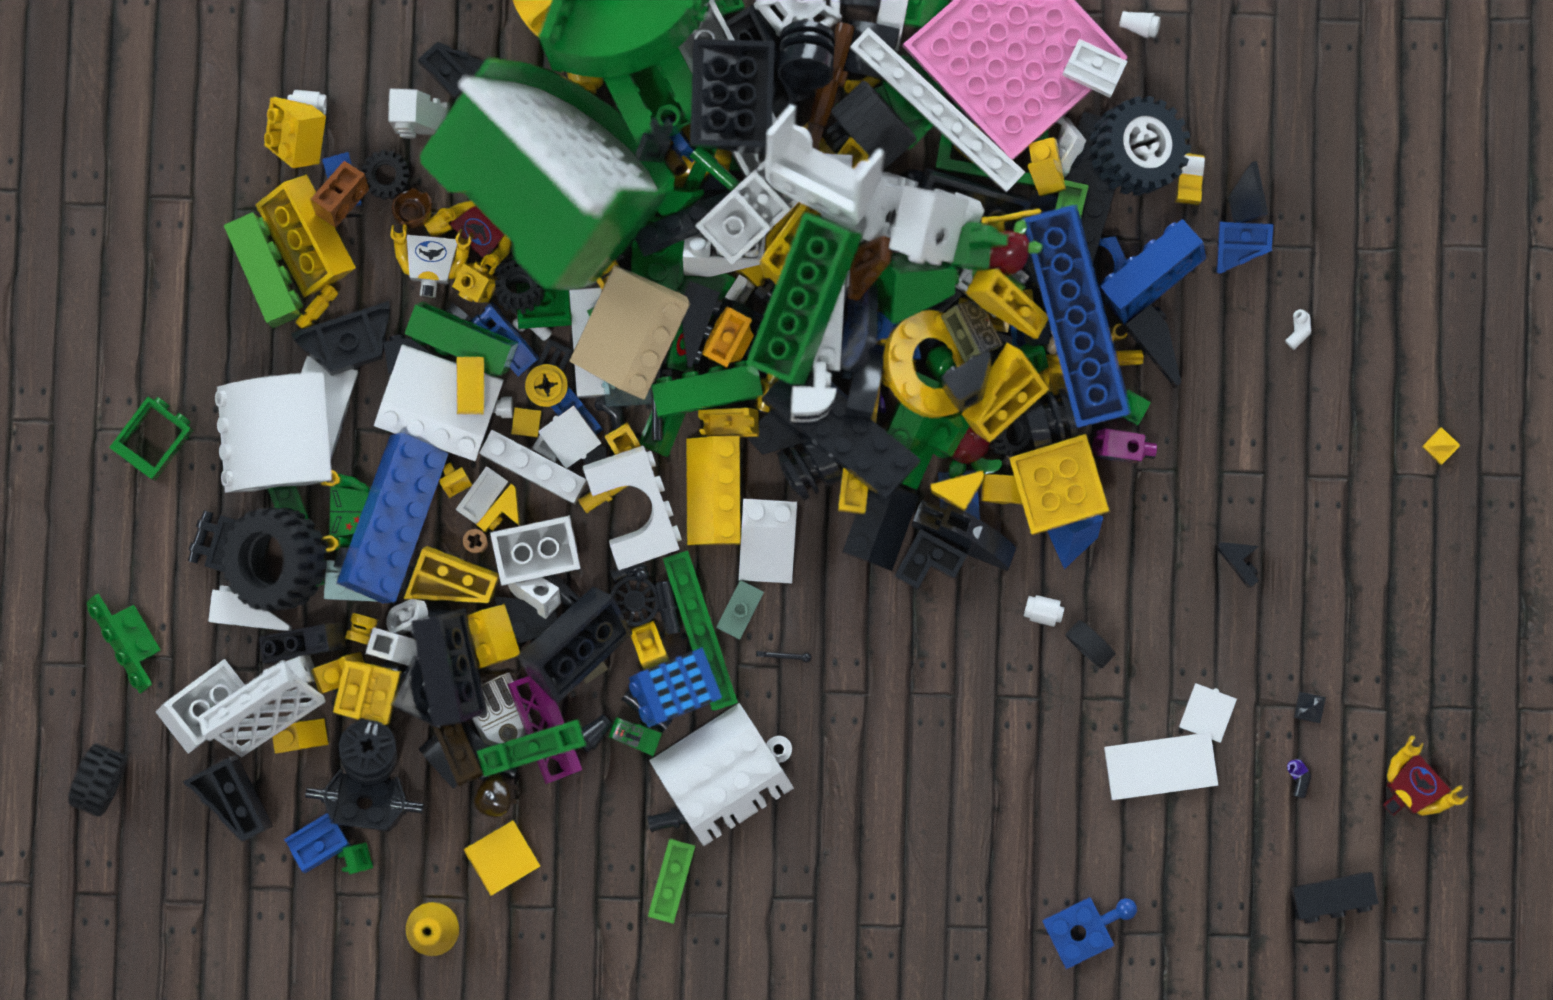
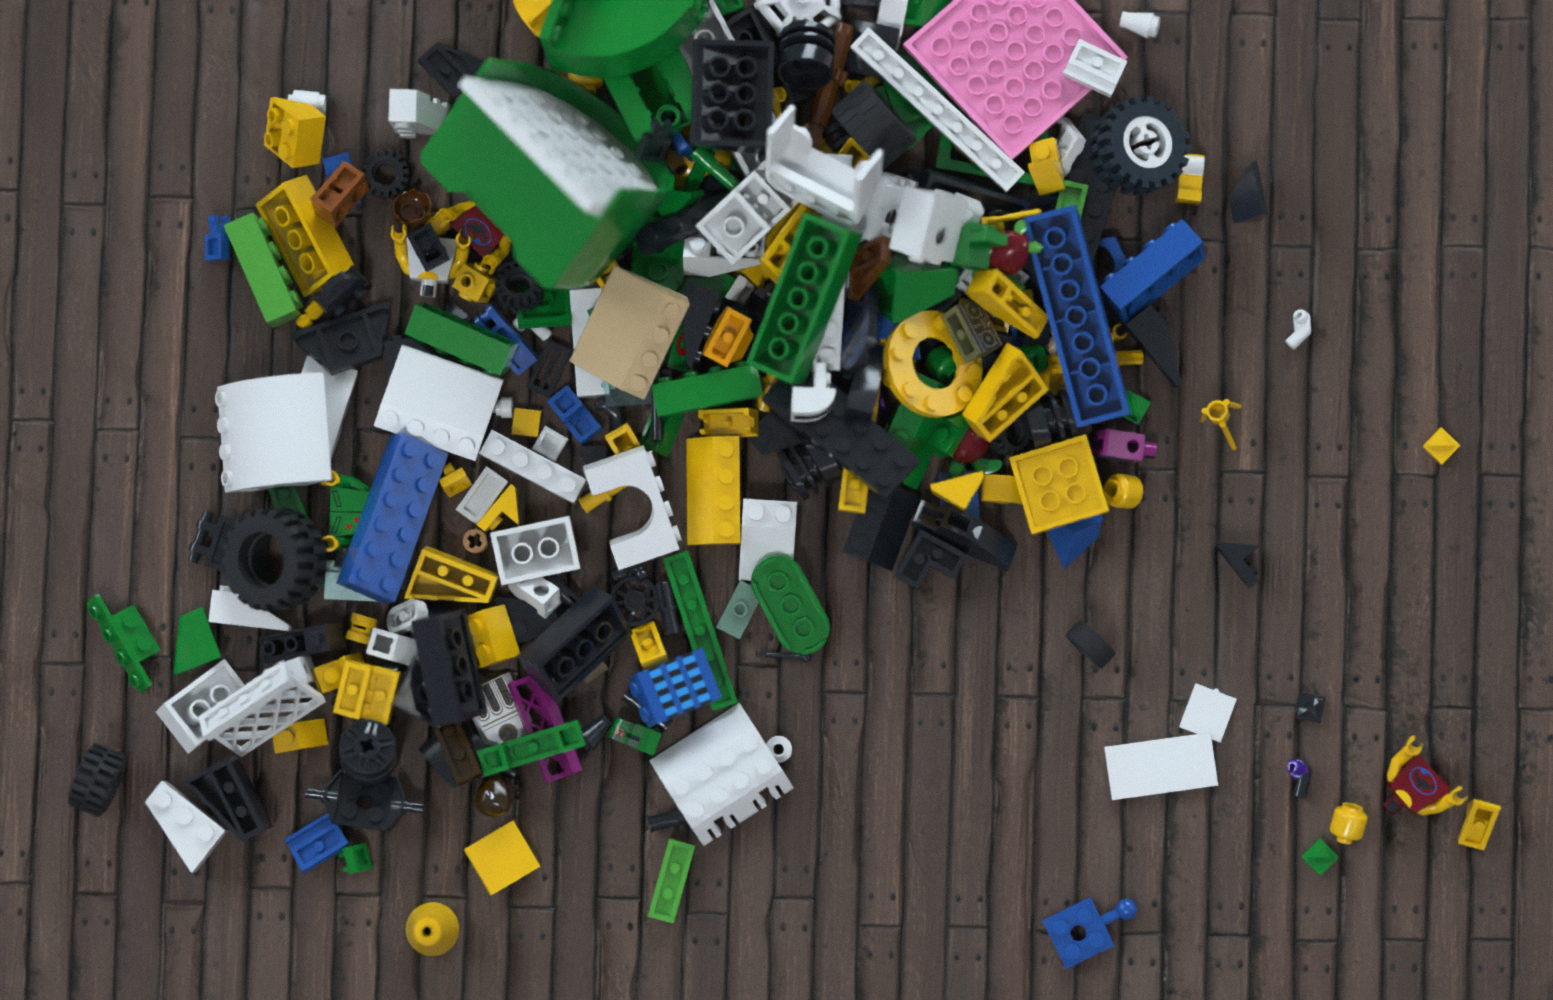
(121, 449): green window -> none
(185, 824): none -> white wedge
(195, 641): none -> green slope
(217, 242): none -> blue plate
(342, 291): none -> black slope
(428, 247): none -> black slope
(470, 385): yellow slope -> none
(536, 378): yellow gear -> none
(569, 437): white piece -> none
(779, 95): none -> yellow hand
(790, 604): none -> green tile
(968, 382): black slope -> none
(1043, 610): white brick -> none
(1123, 491): none -> yellow head
(1219, 415): none -> yellow plant
(1241, 243): blue wing -> none
(1319, 856): none -> green tile
(1334, 897): black brick -> none
(1348, 823): none -> yellow head
(1478, 824): none -> yellow slope

